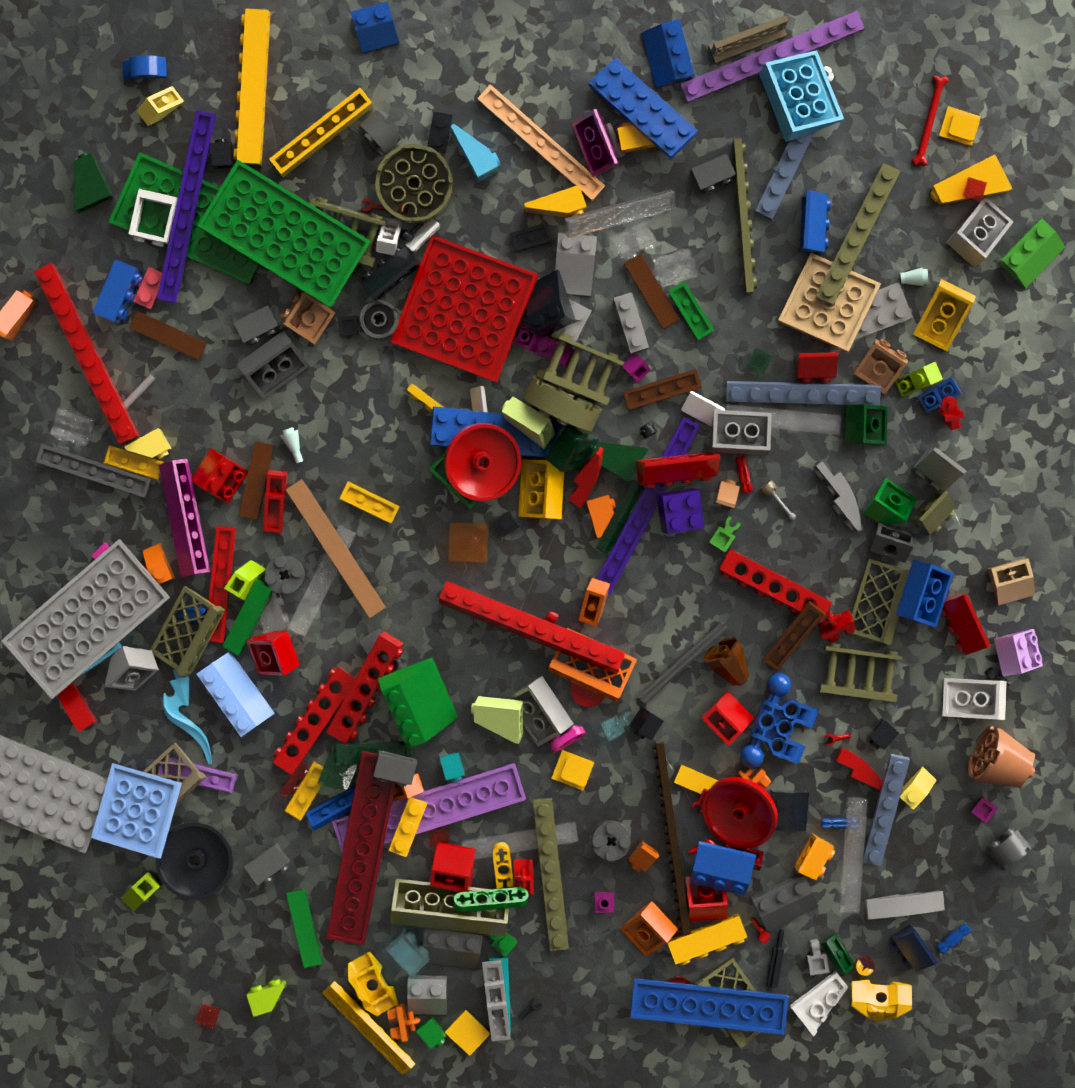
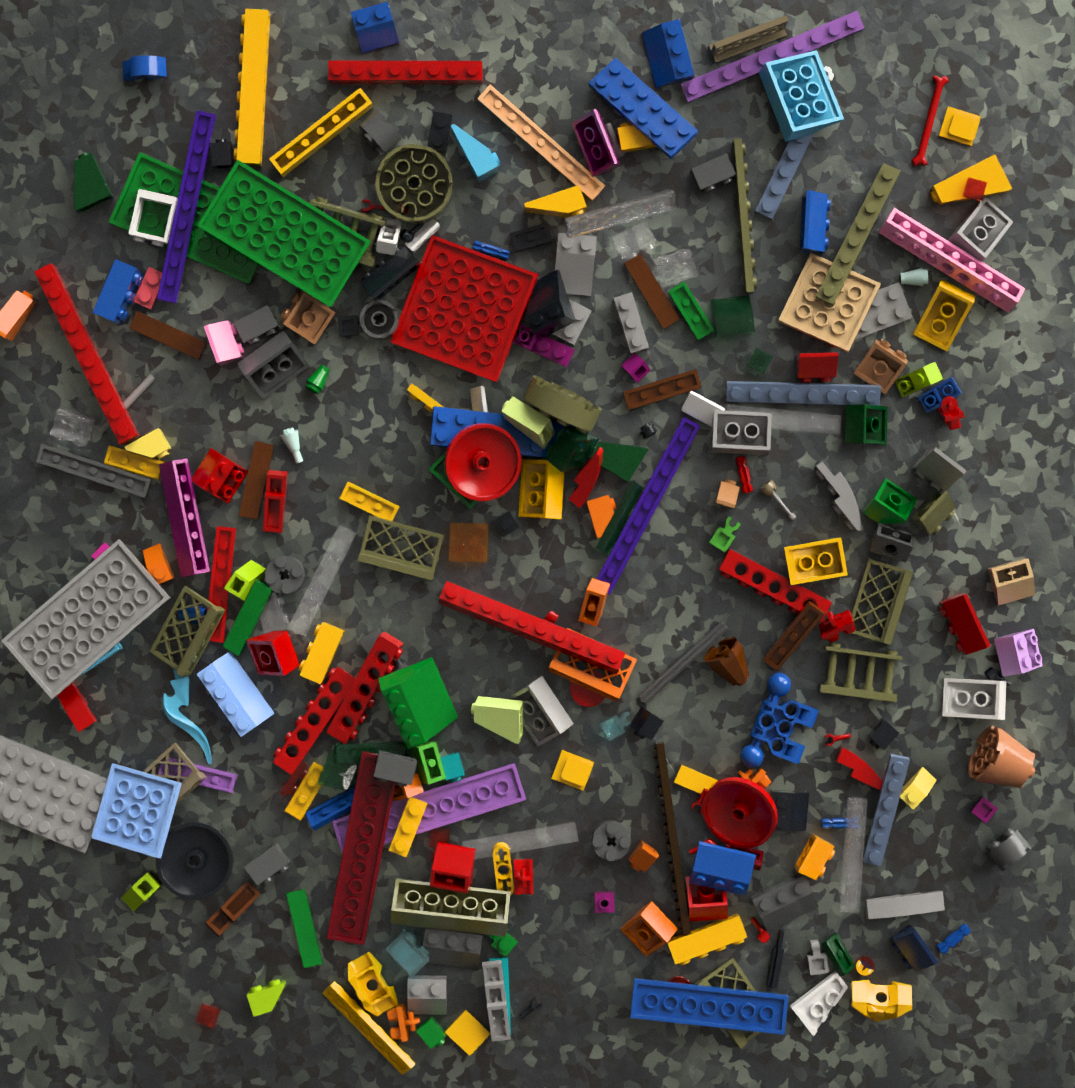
(130, 668): light grey slope -> none
(159, 105): light yellow slope -> none
(223, 342): none -> bright pink slope
(232, 908): none -> reddish brown slope
(317, 380): none -> green cone
(321, 652): none -> yellow brick
(335, 548): medium nougat tile -> none
(397, 564): none -> olive fence
(405, 72): none -> red brick
(428, 762): none -> bright green brick
(491, 250): none -> blue axle
(491, 903): green beam -> none
(550, 874): olive plate -> none
(561, 742): dark pink plate -> none
(566, 379): olive fence -> none
(677, 468): red slope -> none
(680, 511): dark purple brick -> none
(727, 717): red slope -> none
(732, 316): none -> clear green slope
(815, 561): none -> yellow slope
(924, 593): blue brick -> none
(951, 260): none -> bright pink brick
(1032, 253): bright green slope -> none

